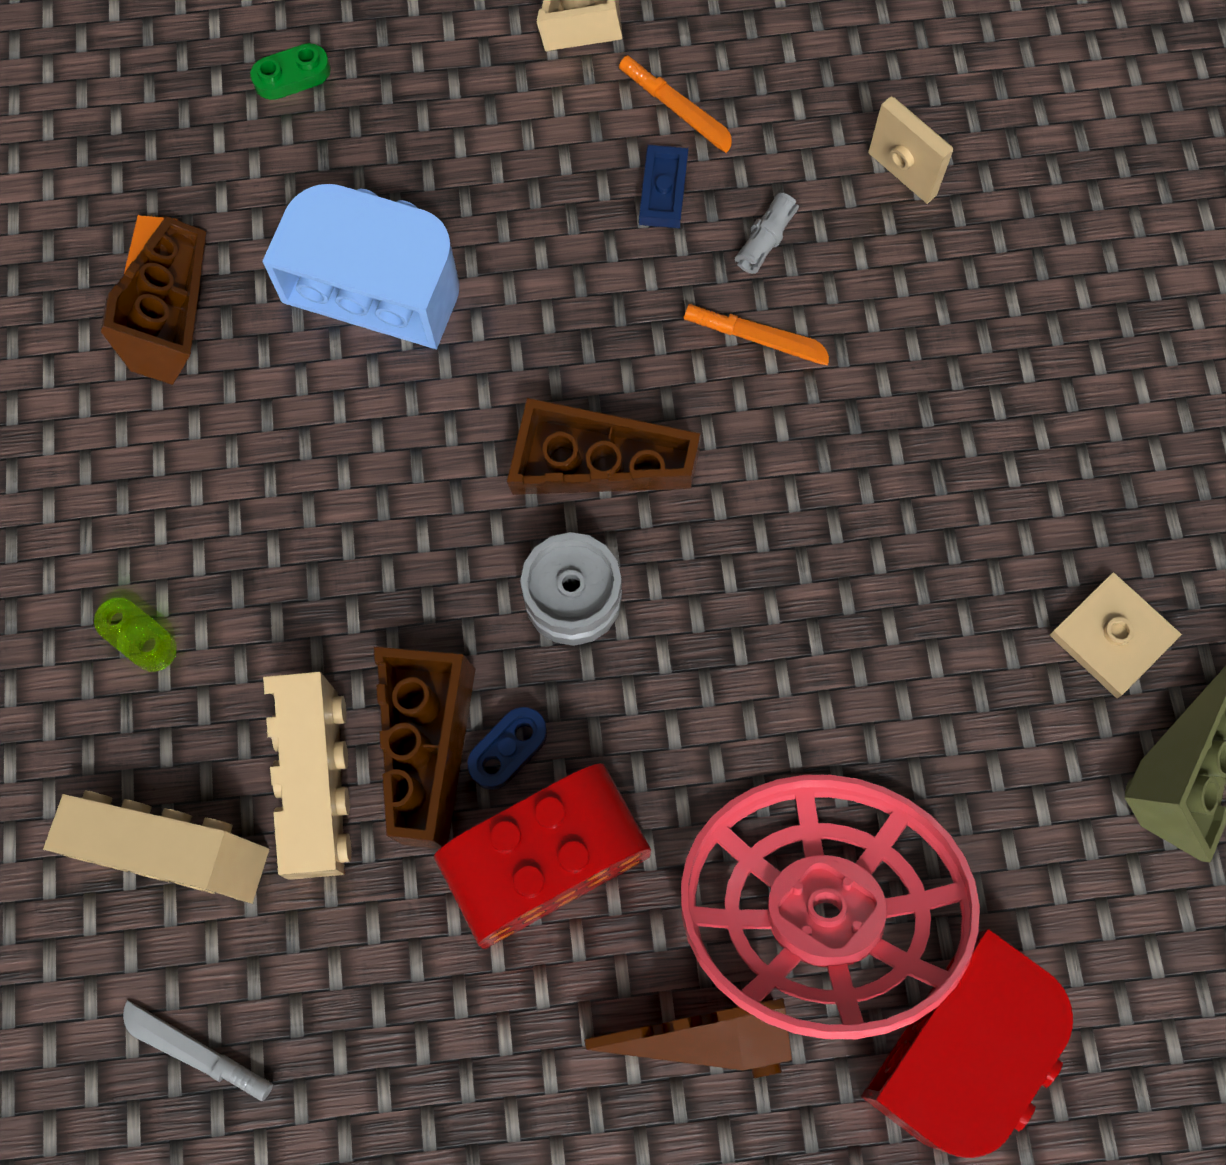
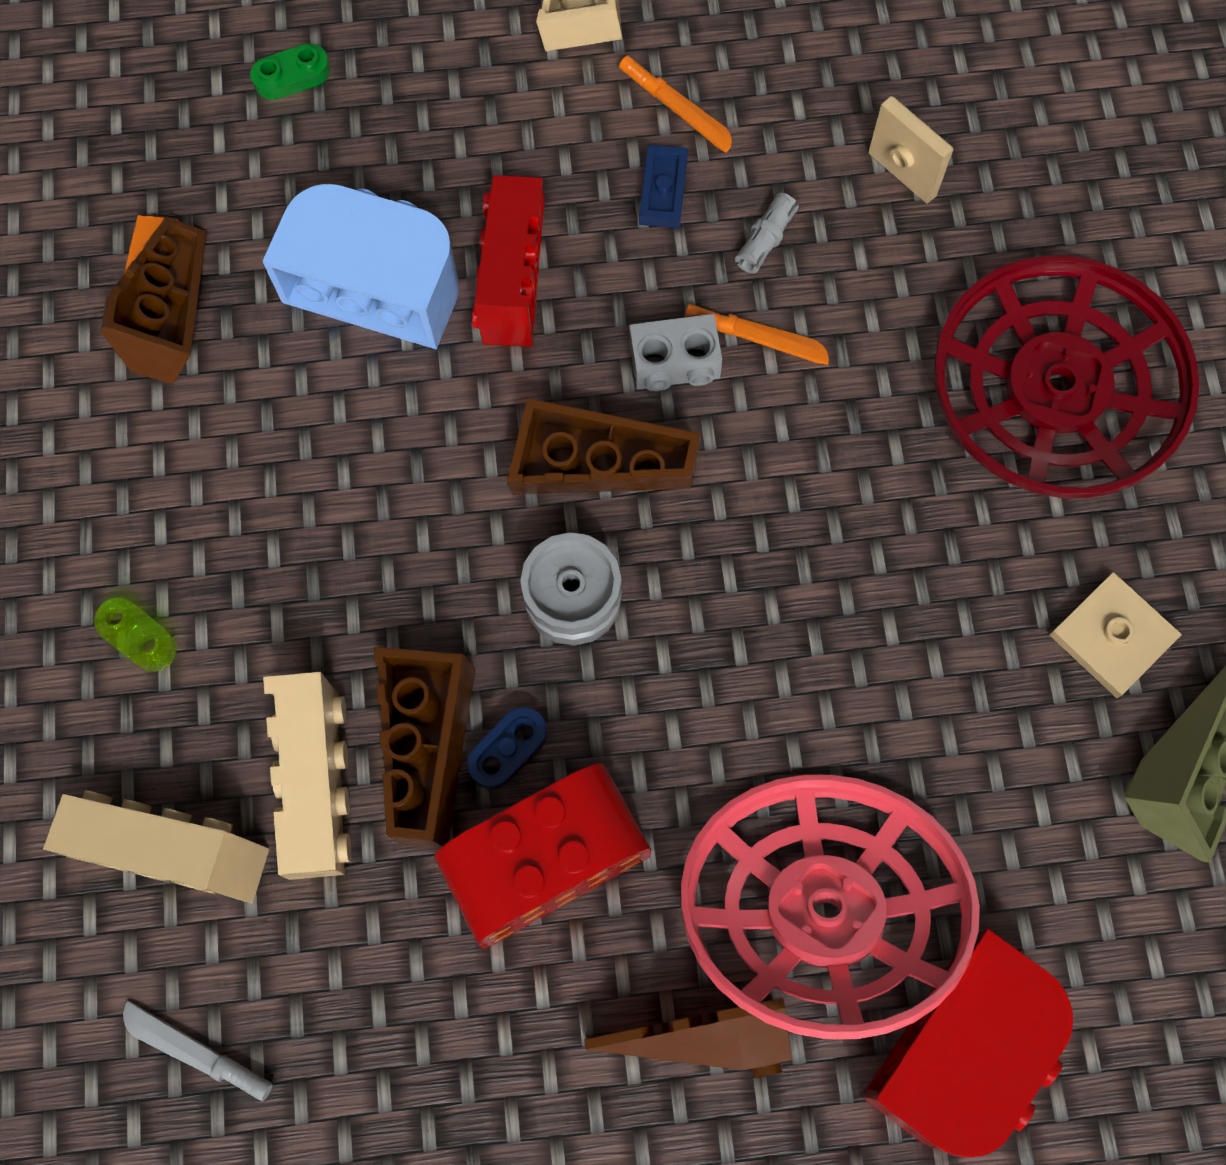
(509, 261): none -> red wedge
(672, 341): none -> light grey brick
(1078, 361): none -> dark red dish

